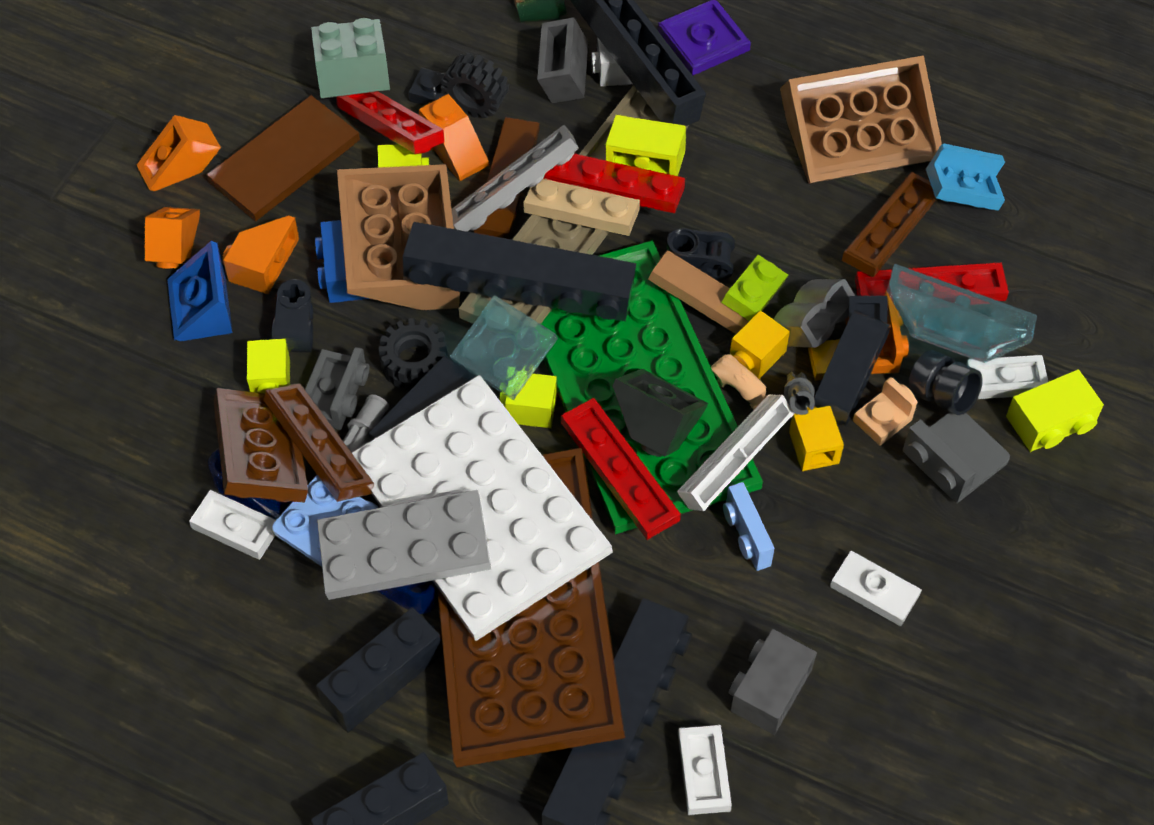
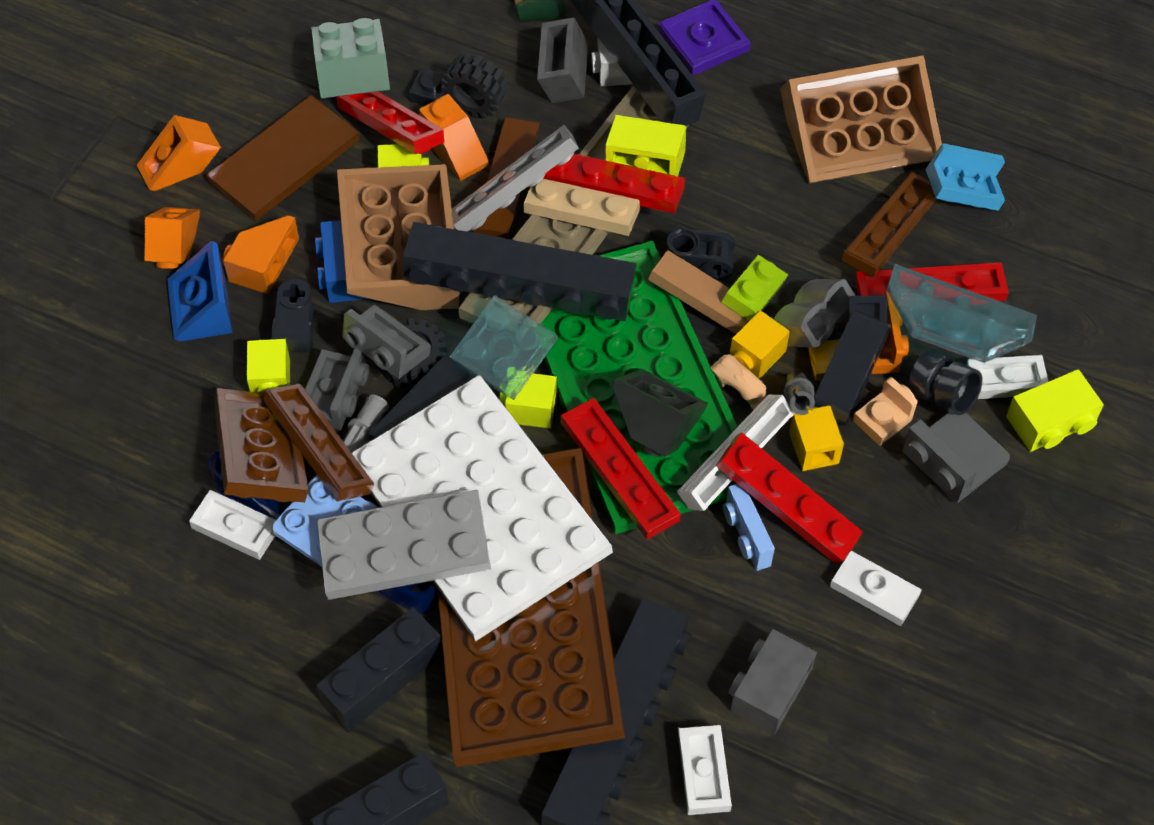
(384, 340): none -> dark grey bracket
(789, 498): none -> red plate

